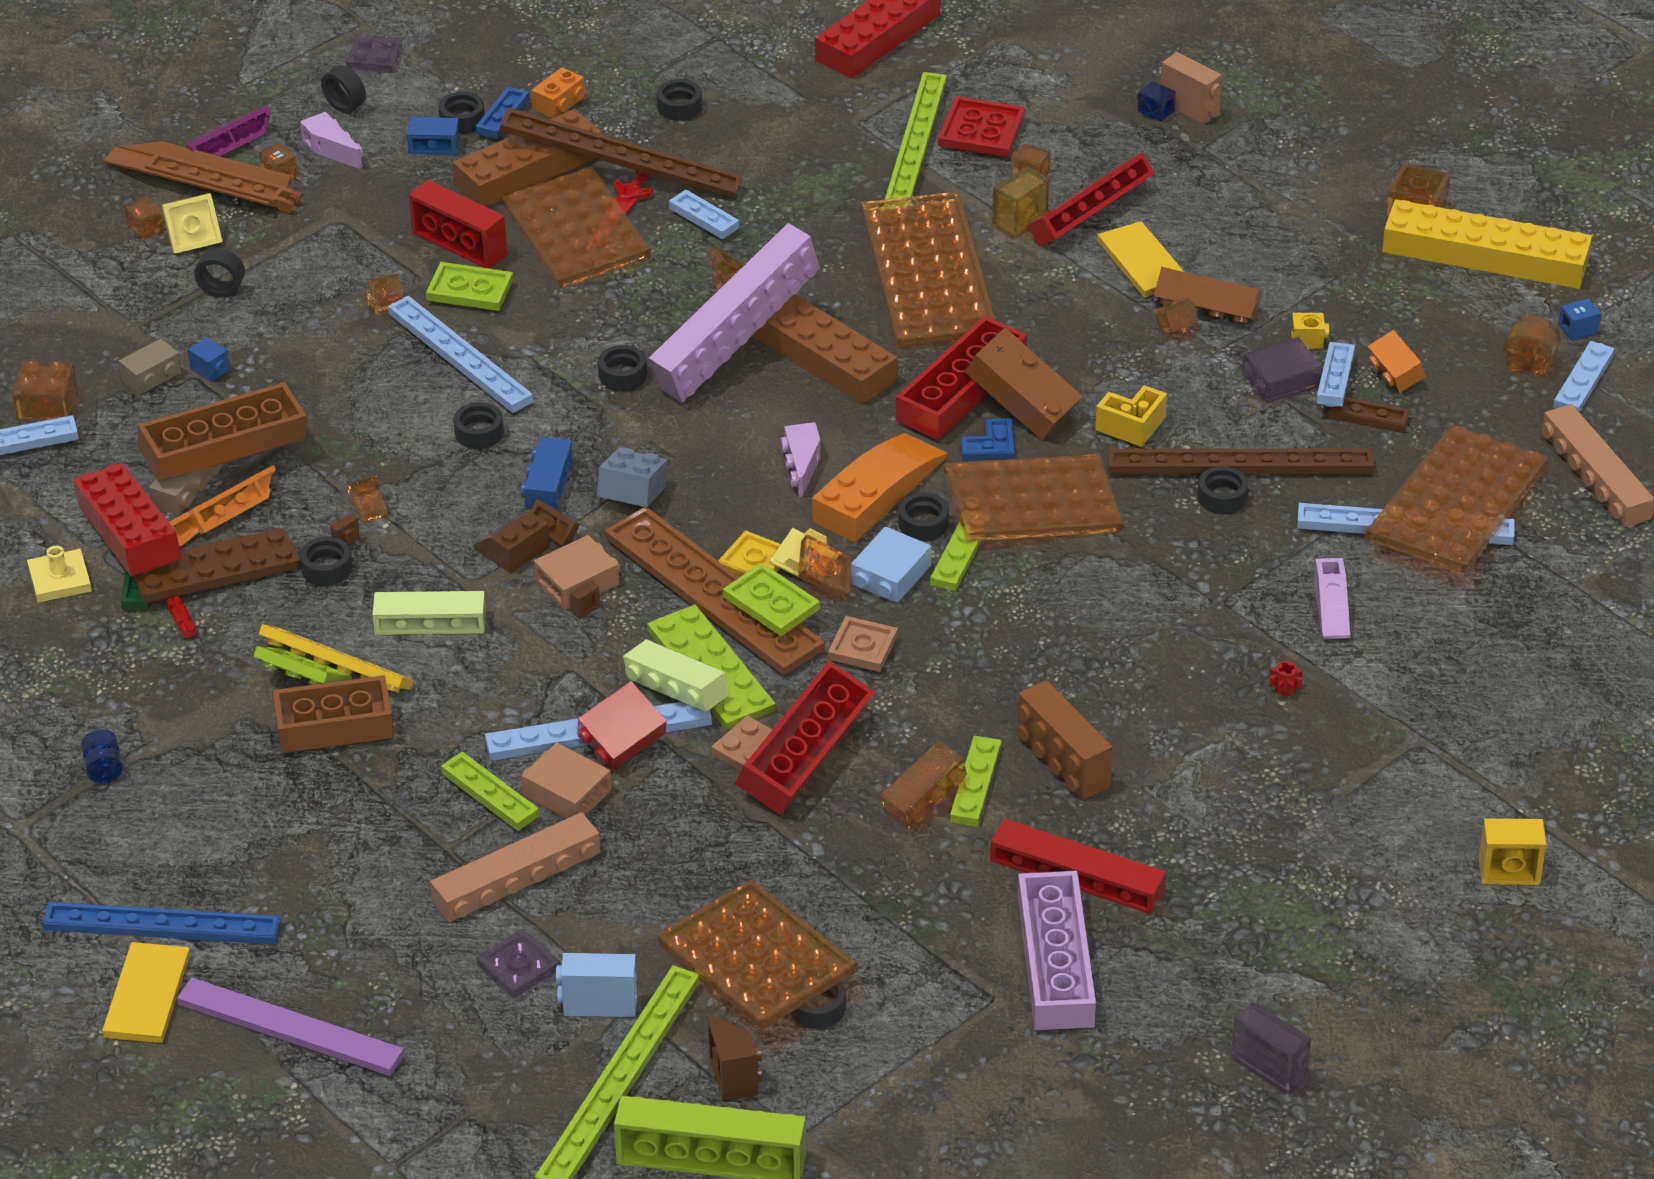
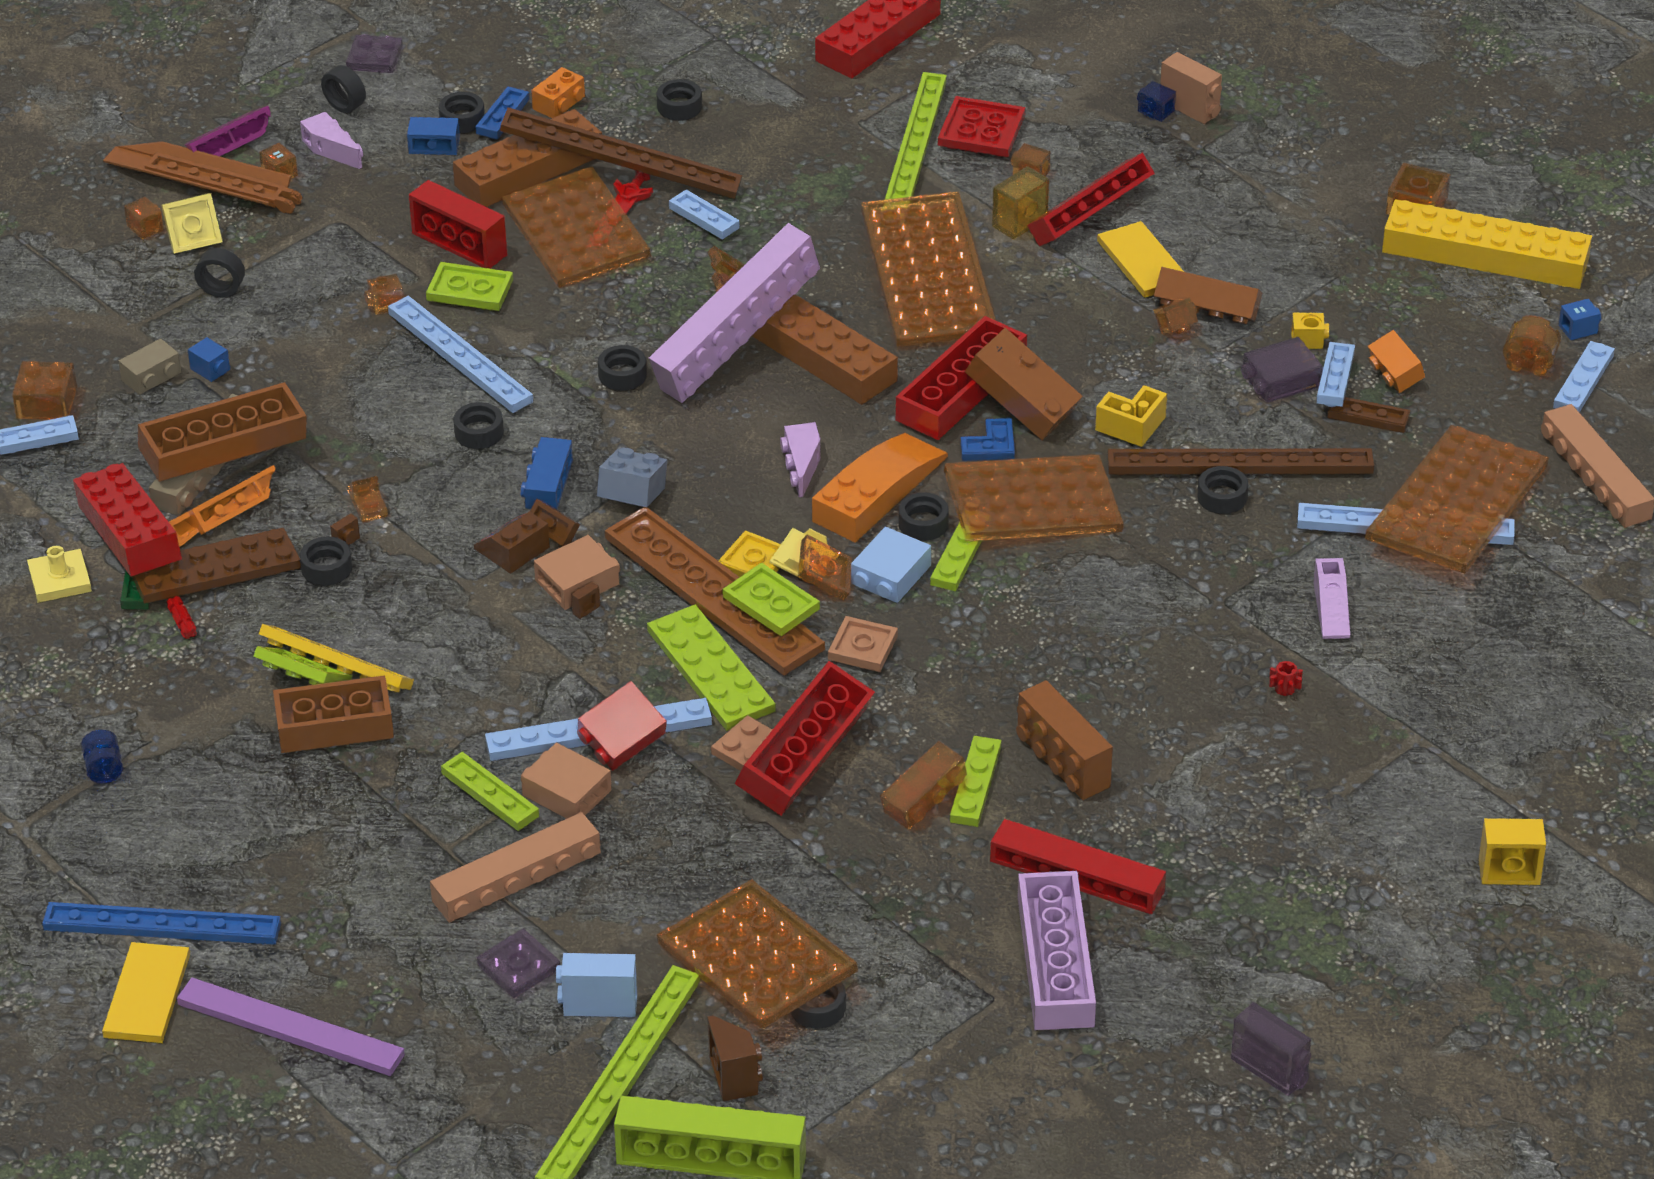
(429, 612): yellowish green brick -> none
(676, 675): yellowish green brick -> none

